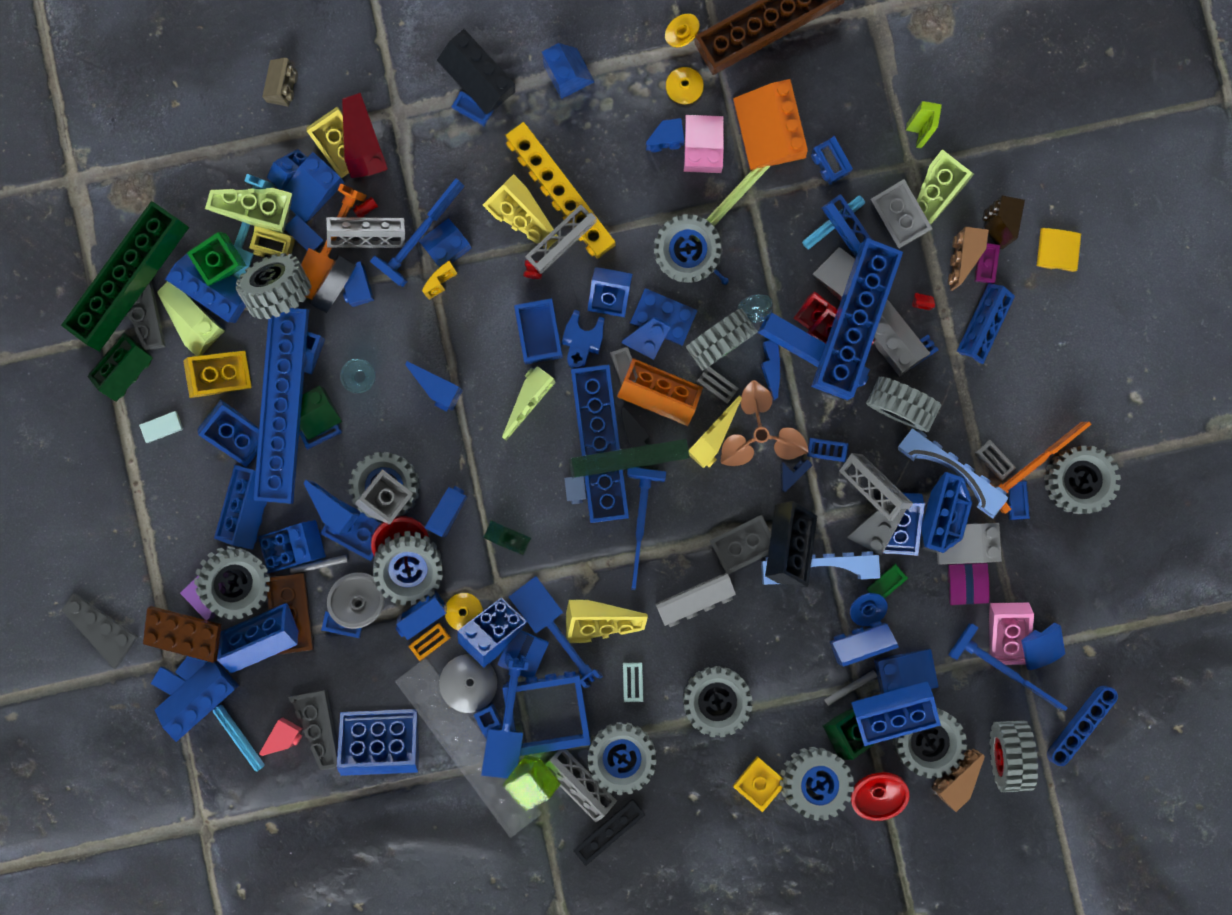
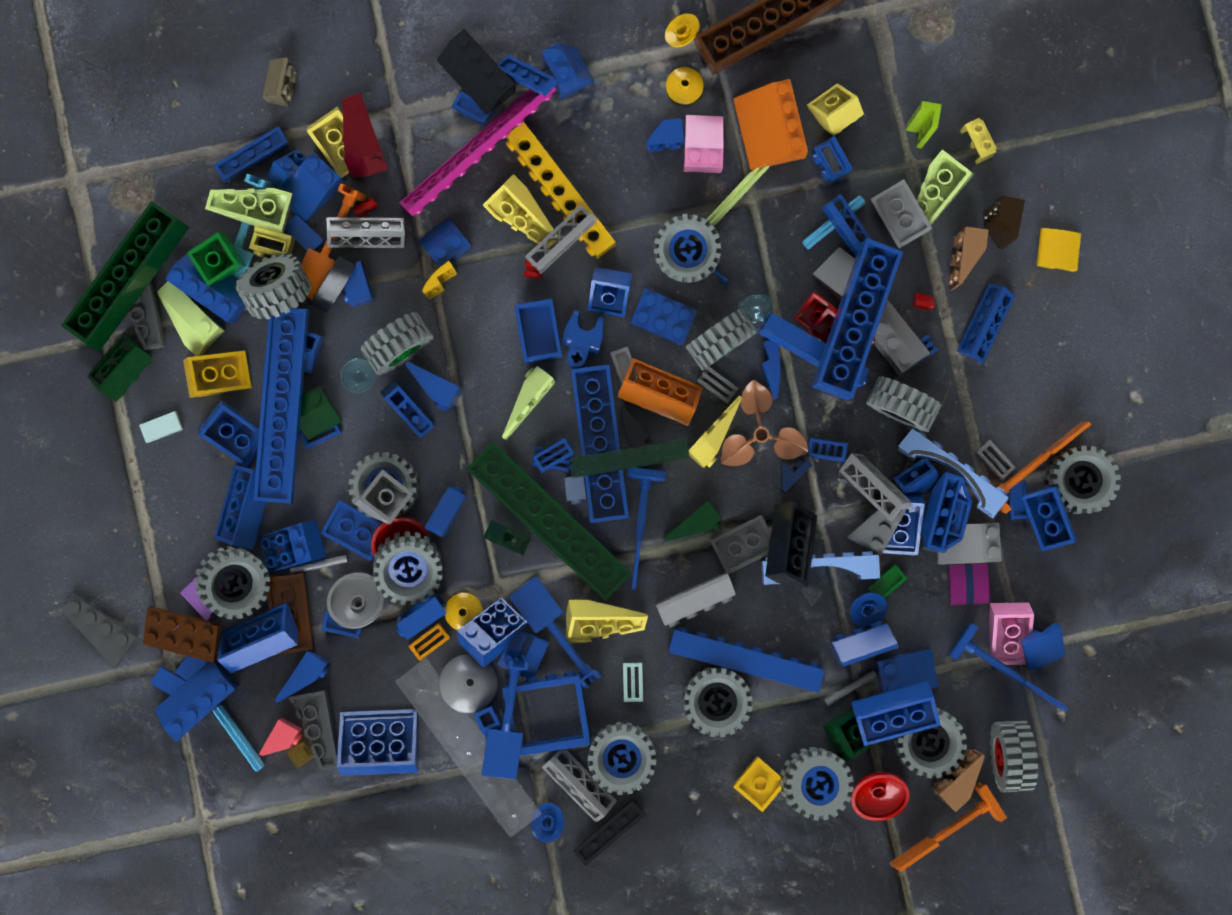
(251, 154): none -> blue plate
(300, 755): none -> clear yellow slope
(308, 671): none -> blue slope
(332, 511): blue slope -> none
(396, 343): none -> light grey wheel
(407, 409): none -> blue slope
(437, 210): blue piece -> none
(473, 150): none -> dark pink plate
(527, 75): none -> blue plate
(531, 783): clear neon green slope -> none
(539, 463): none -> blue tile
(542, 825): none -> blue dish
(549, 521): none -> dark green plate
(567, 469): none -> blue tile
(648, 337): blue wing -> none
(699, 521): none -> dark green slope
(746, 660): none -> blue brick
(836, 109): none -> light yellow slope
(918, 477): none -> blue slope
(928, 844): none -> orange piece
(980, 139): none -> light yellow window
(987, 264): magenta plate -> none
(1049, 518): none -> blue slope
(1091, 722): blue beam -> none

